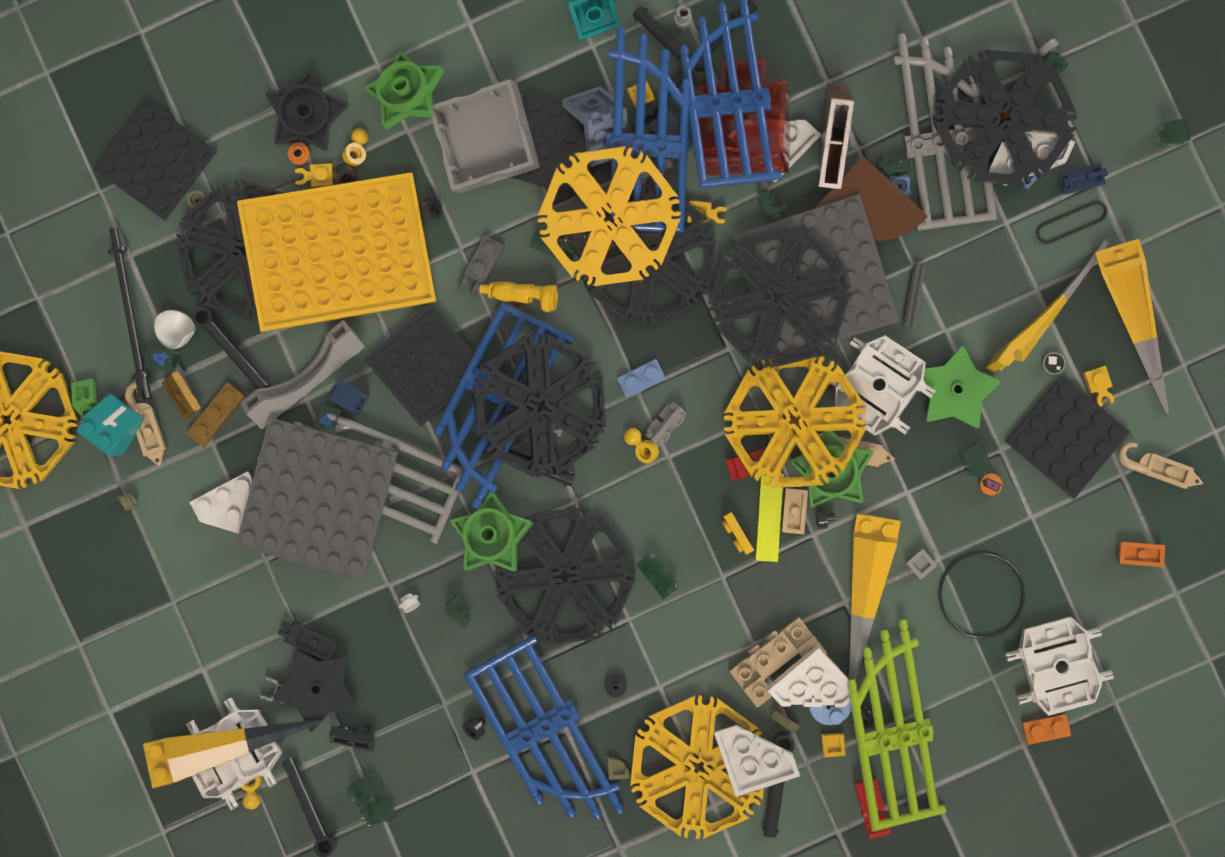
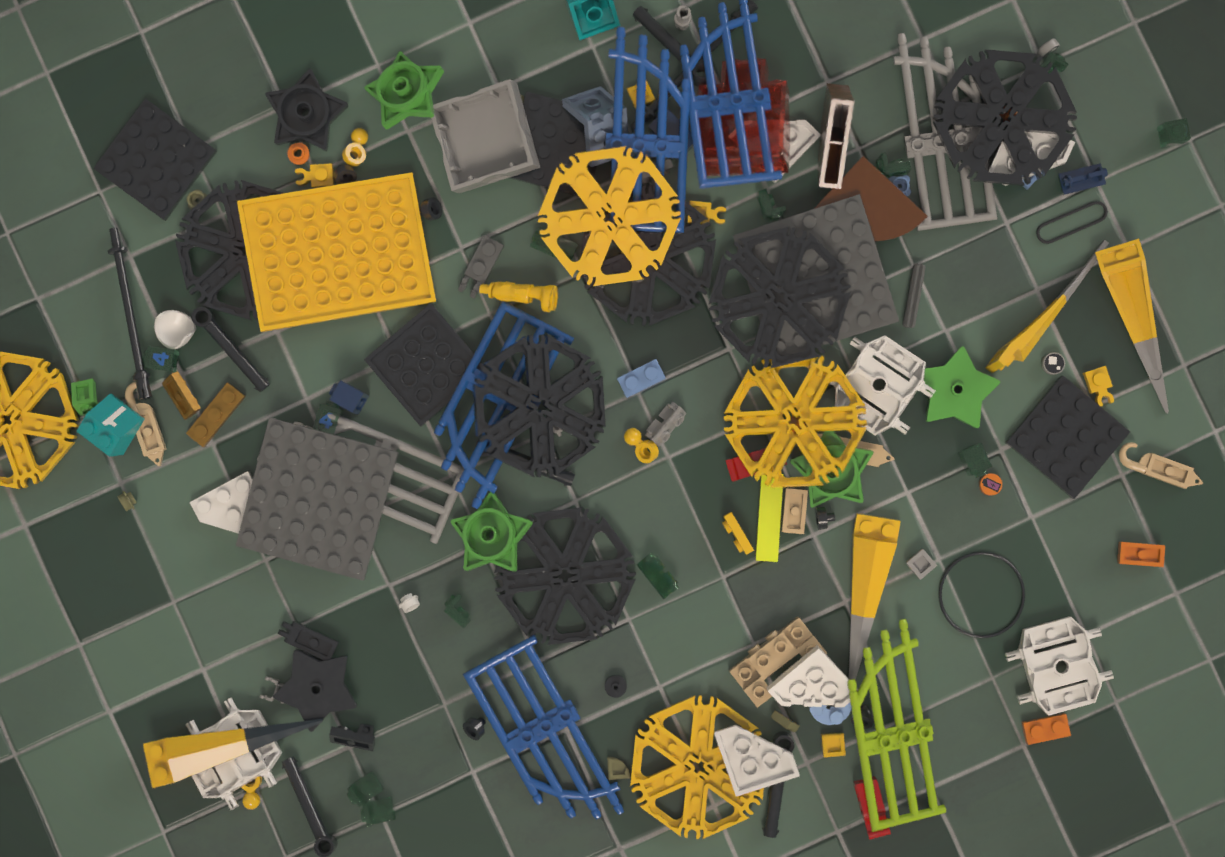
(338, 347): light grey arch -> none

